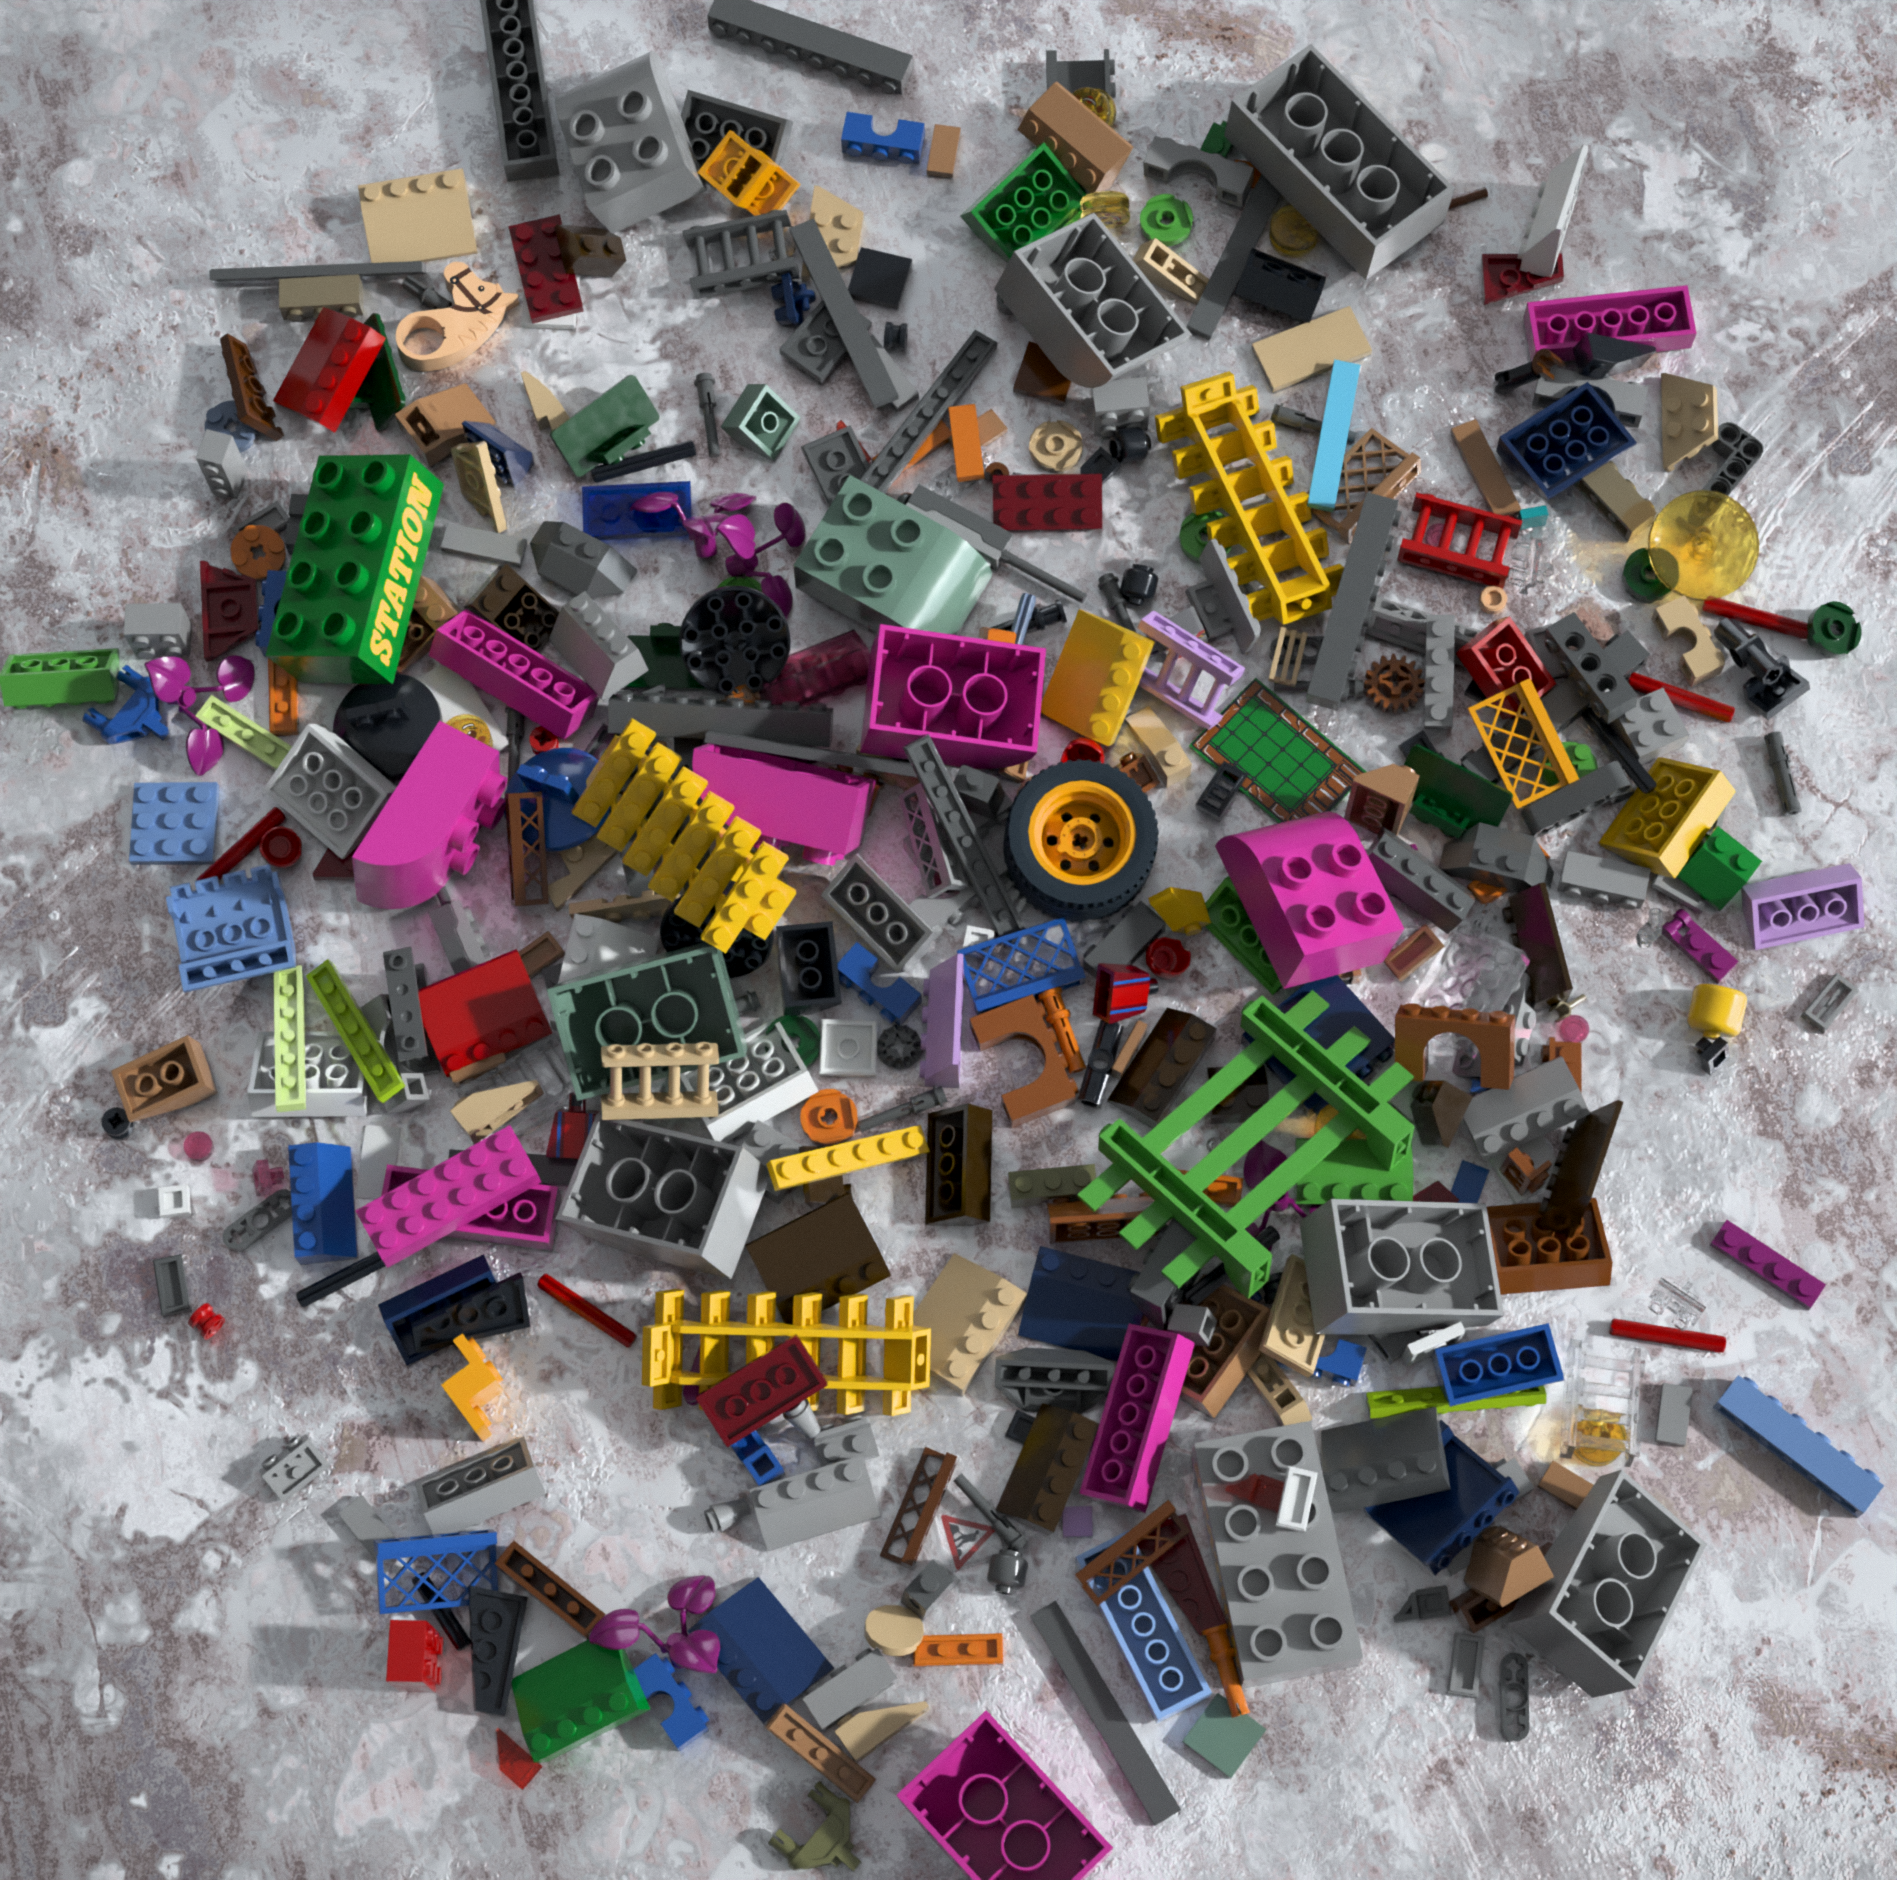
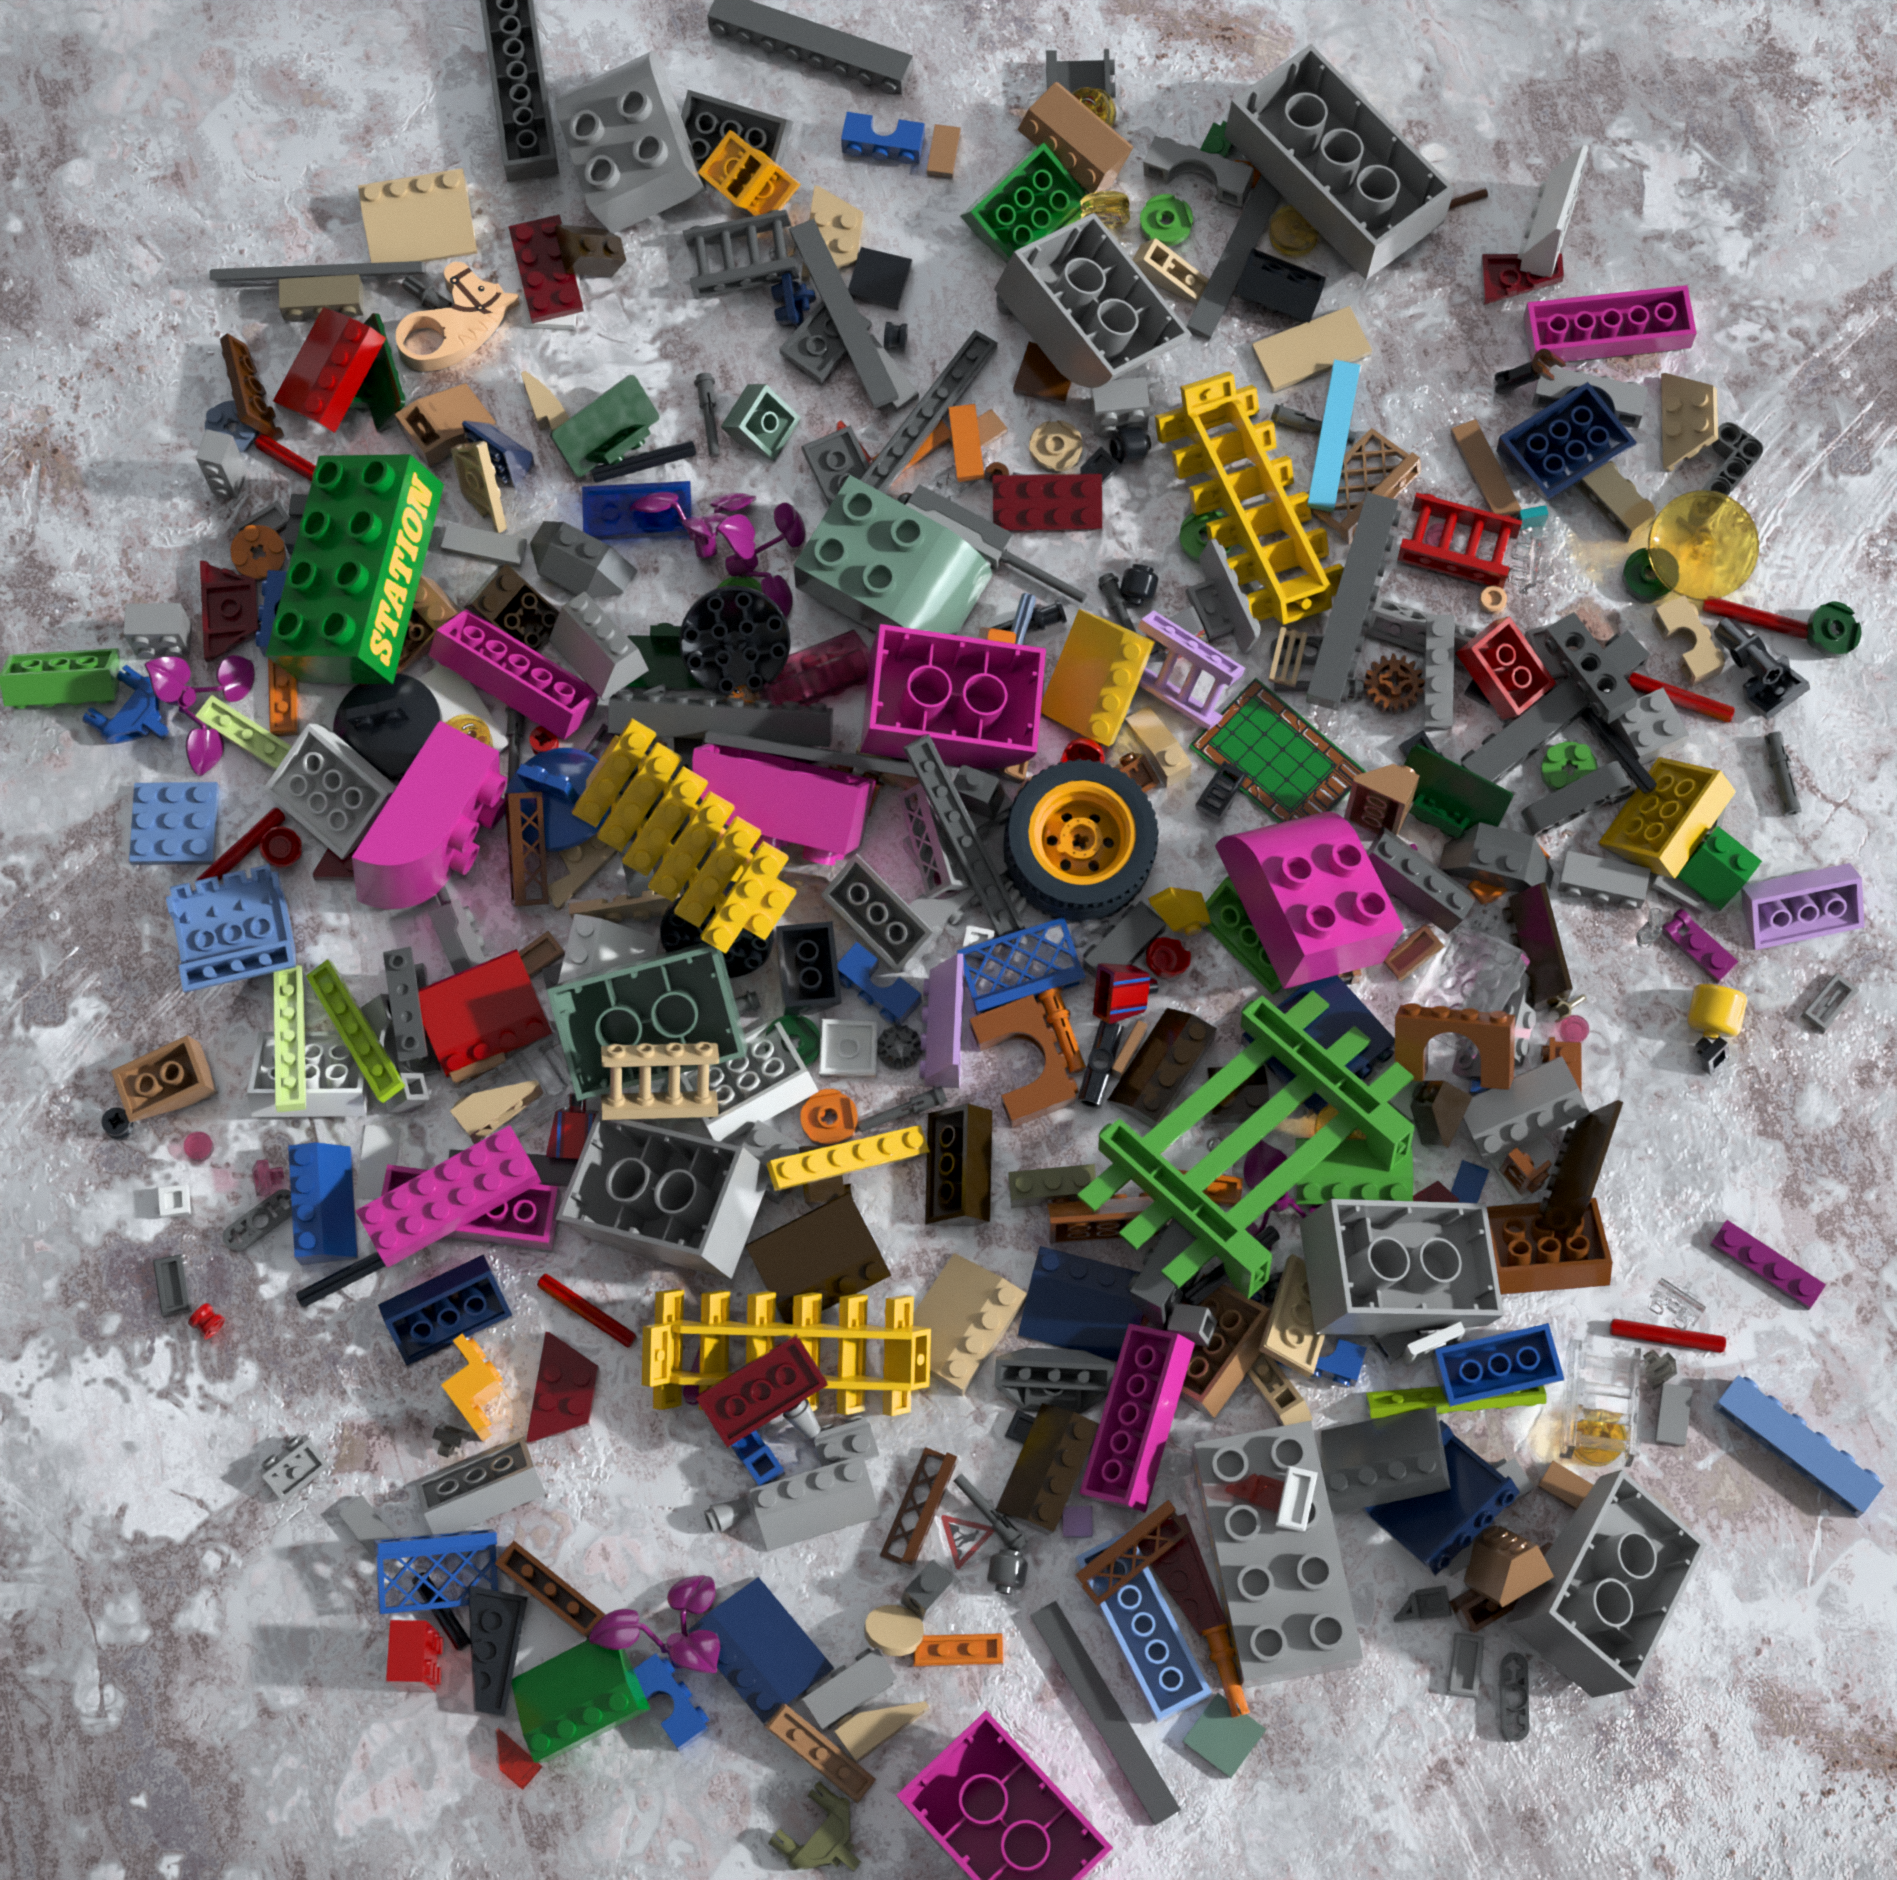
(285, 456): none -> red axle
(450, 1438): none -> clear smoke tile
(479, 1315): black wing -> none
(562, 1391): none -> dark red wing
(1545, 733): light orange fence -> none
(1607, 356): black slope -> none
(1659, 1369): none -> clear smoke tile

